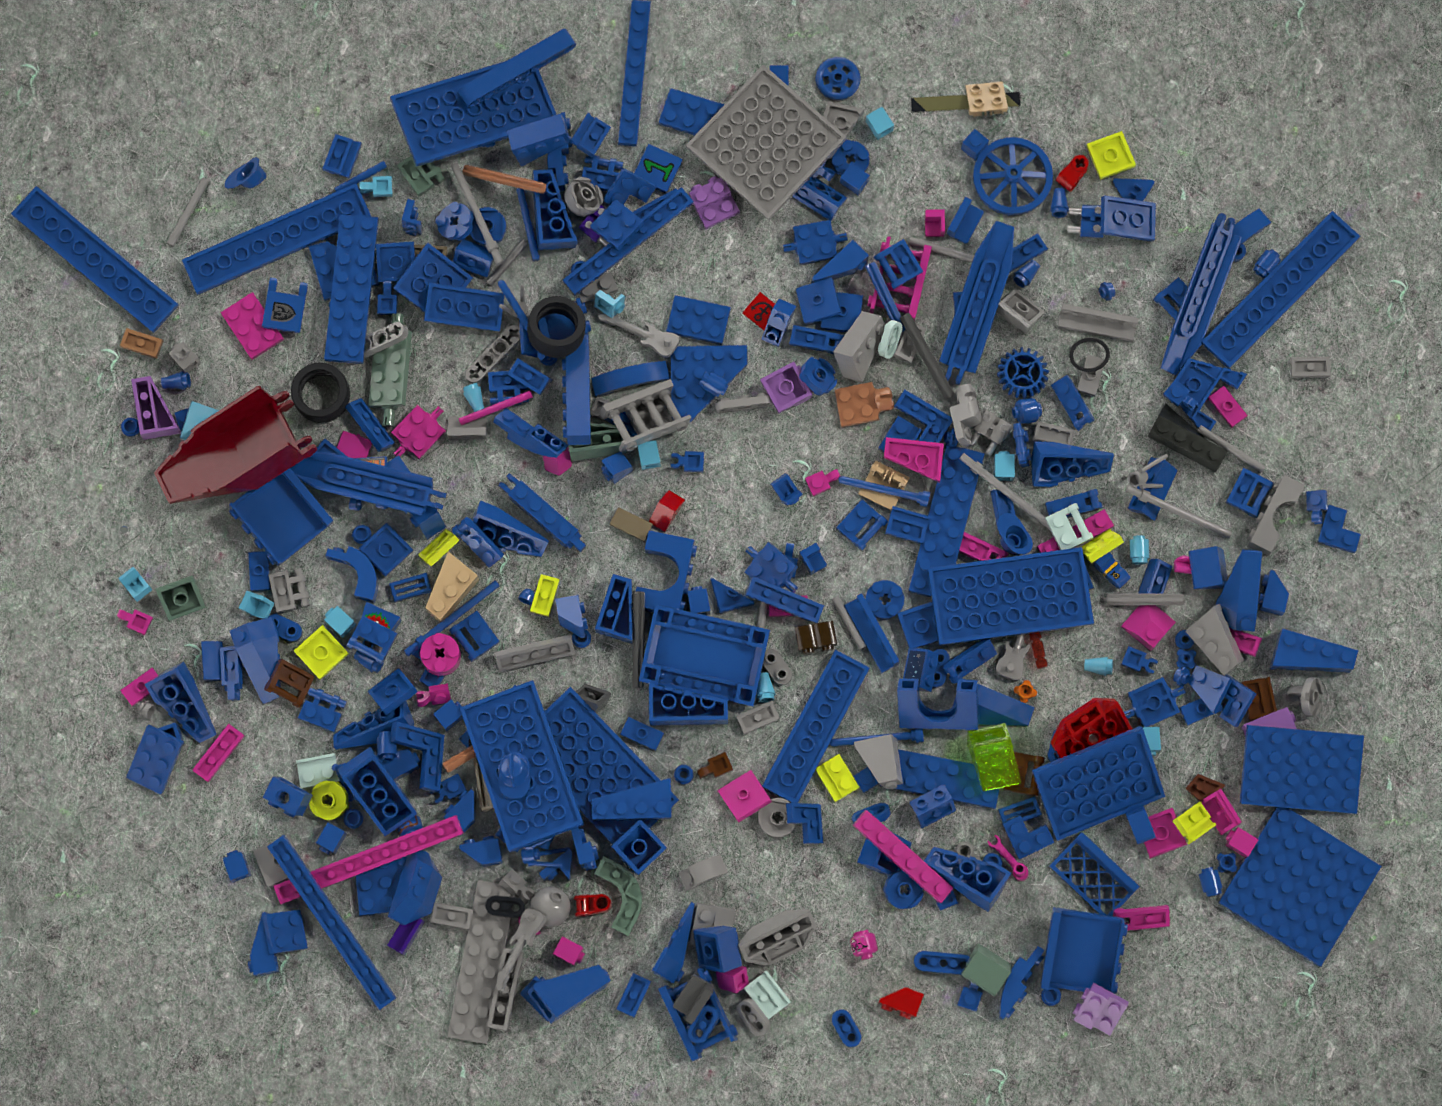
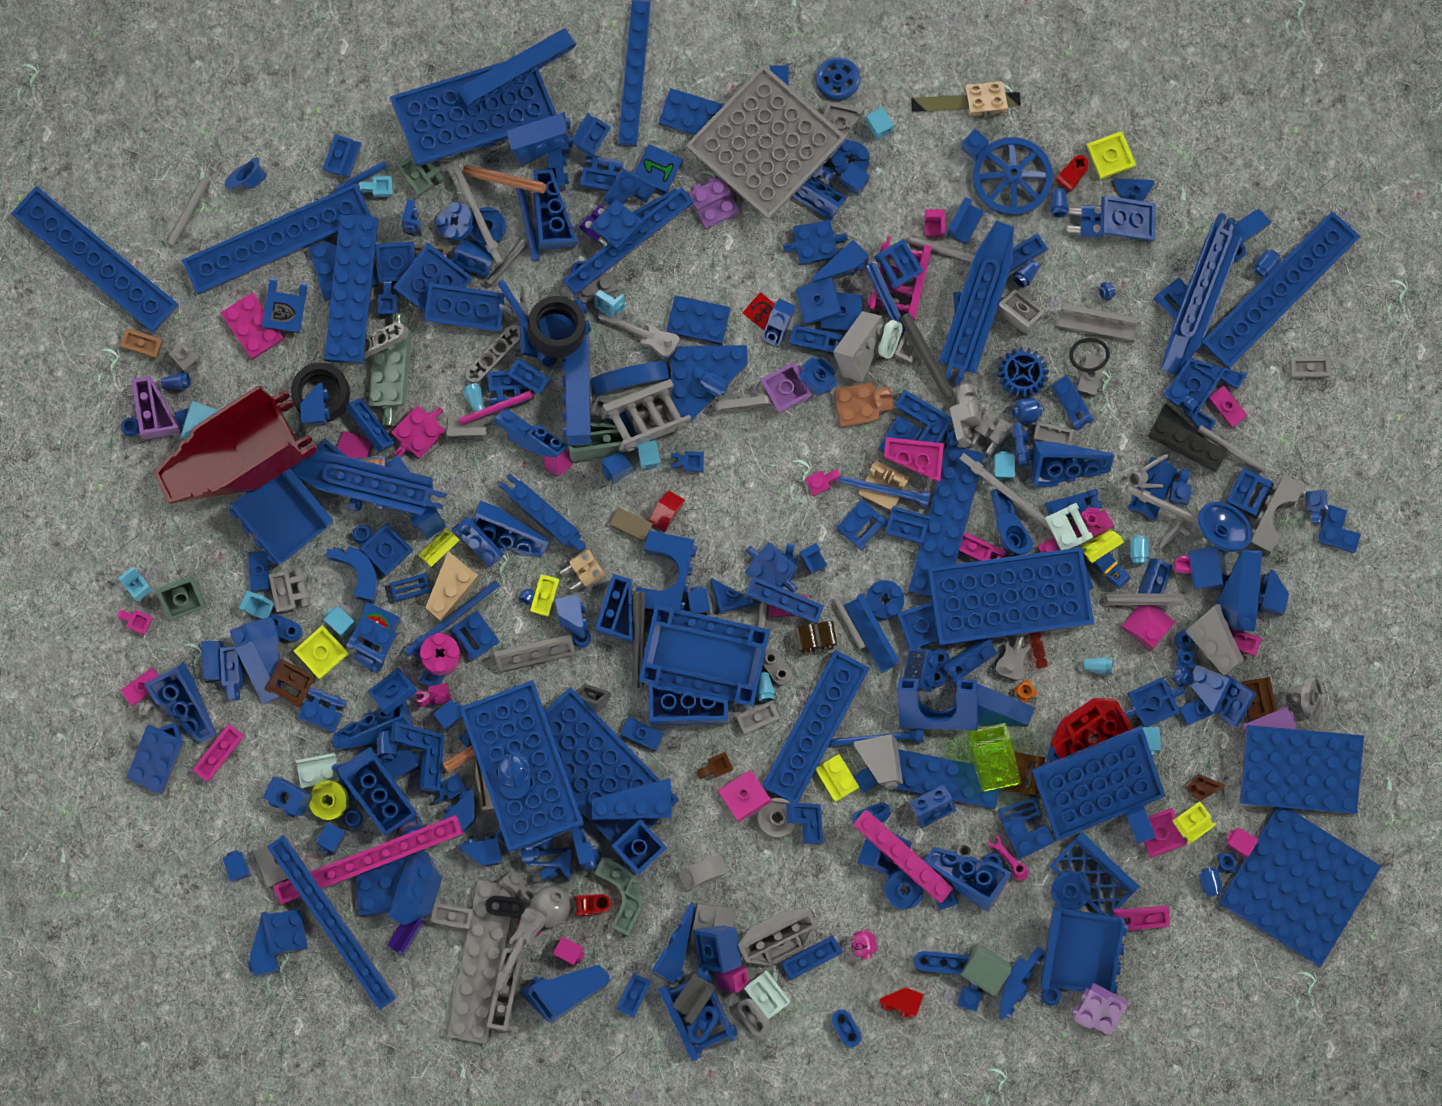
(314, 407): none -> blue slope
(583, 197): light grey cylinder -> none
(587, 569): none -> tan piece
(681, 768): blue plate -> none
(786, 490): blue bracket -> none
(811, 958): none -> blue tile
(1070, 890): none -> blue tile
(1091, 516): none -> dark pink plate
(1135, 659): blue plate -> none
(1178, 527): none -> light grey bar
(1180, 490): none -> blue plate
(1221, 812): dark pink hinge -> none
(1224, 526): none -> blue dish
(1308, 653): blue wedge -> none

